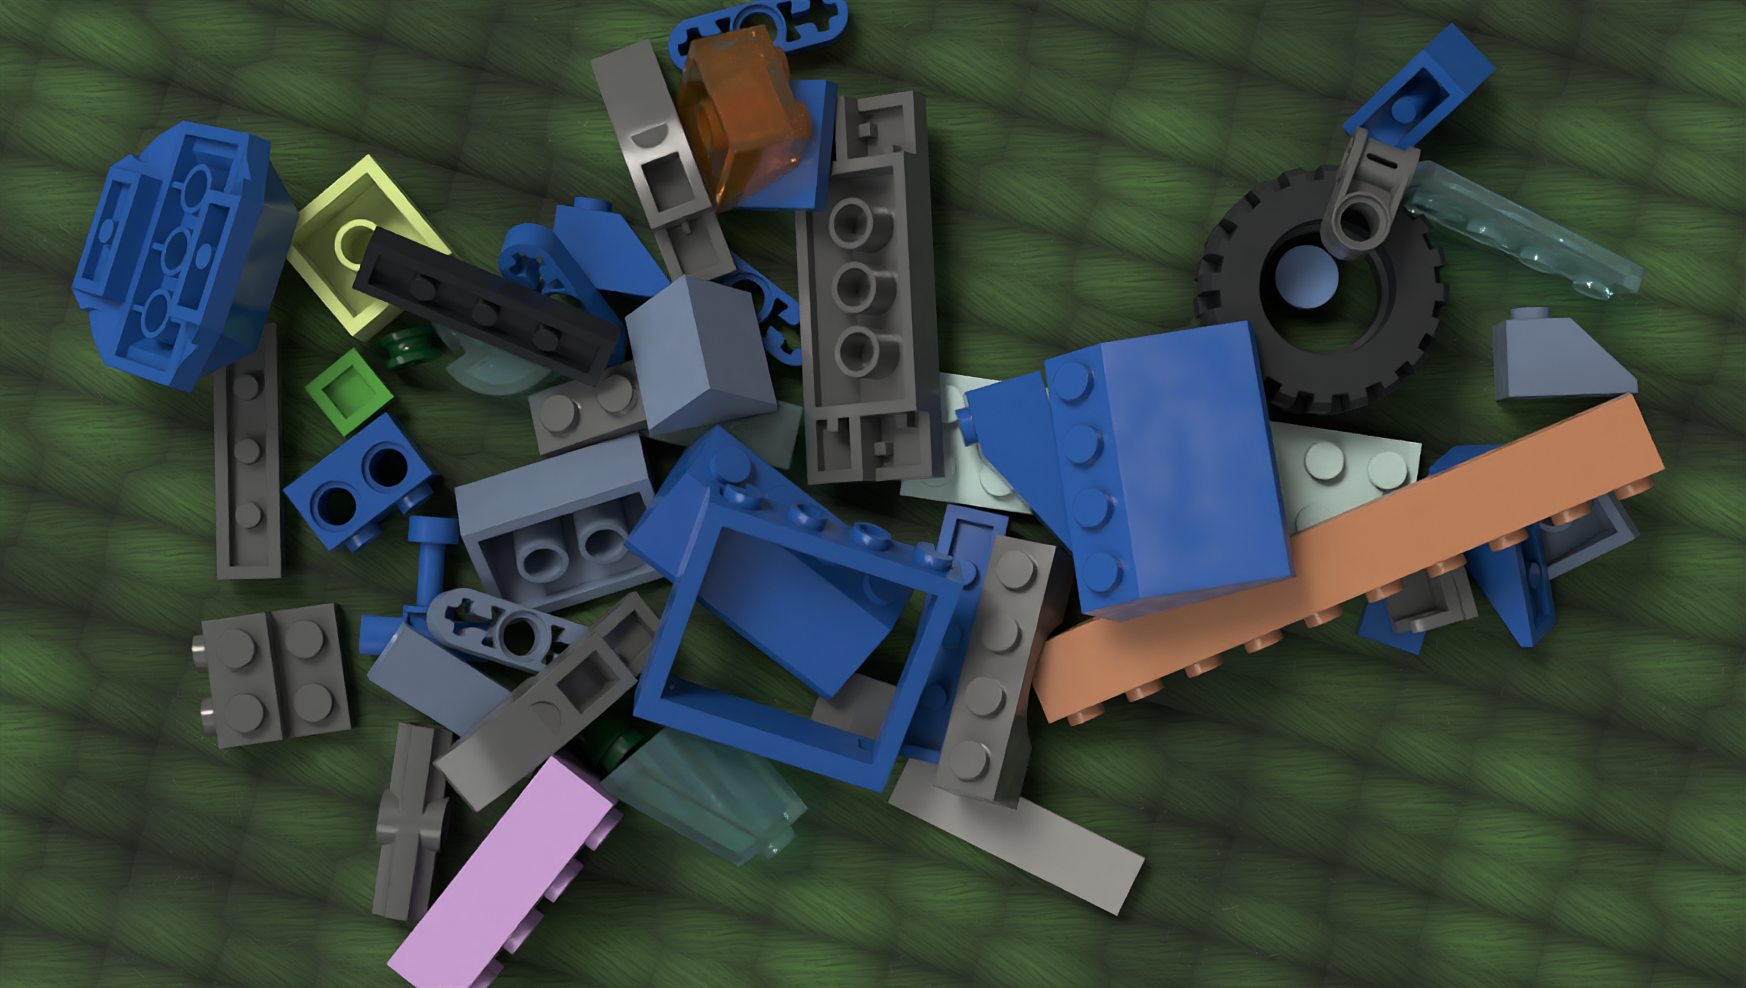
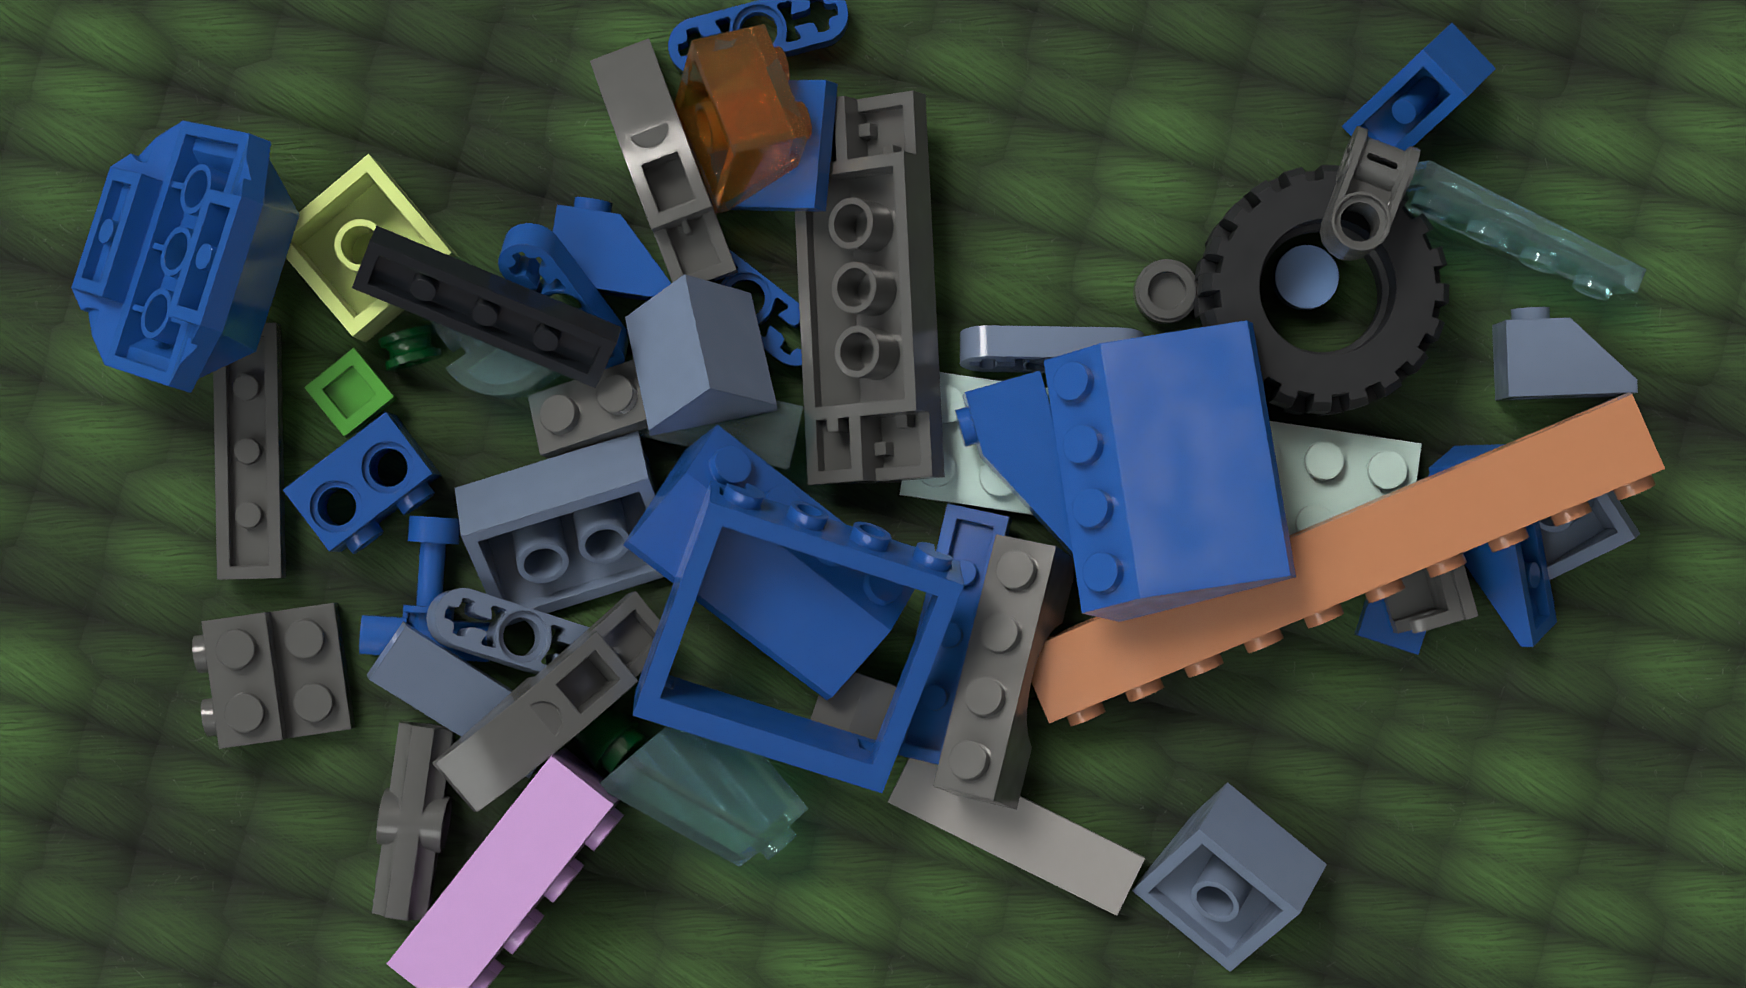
(1026, 347): none -> sand blue beam
(1165, 291): none -> dark grey tile
(1230, 878): none -> sand blue slope

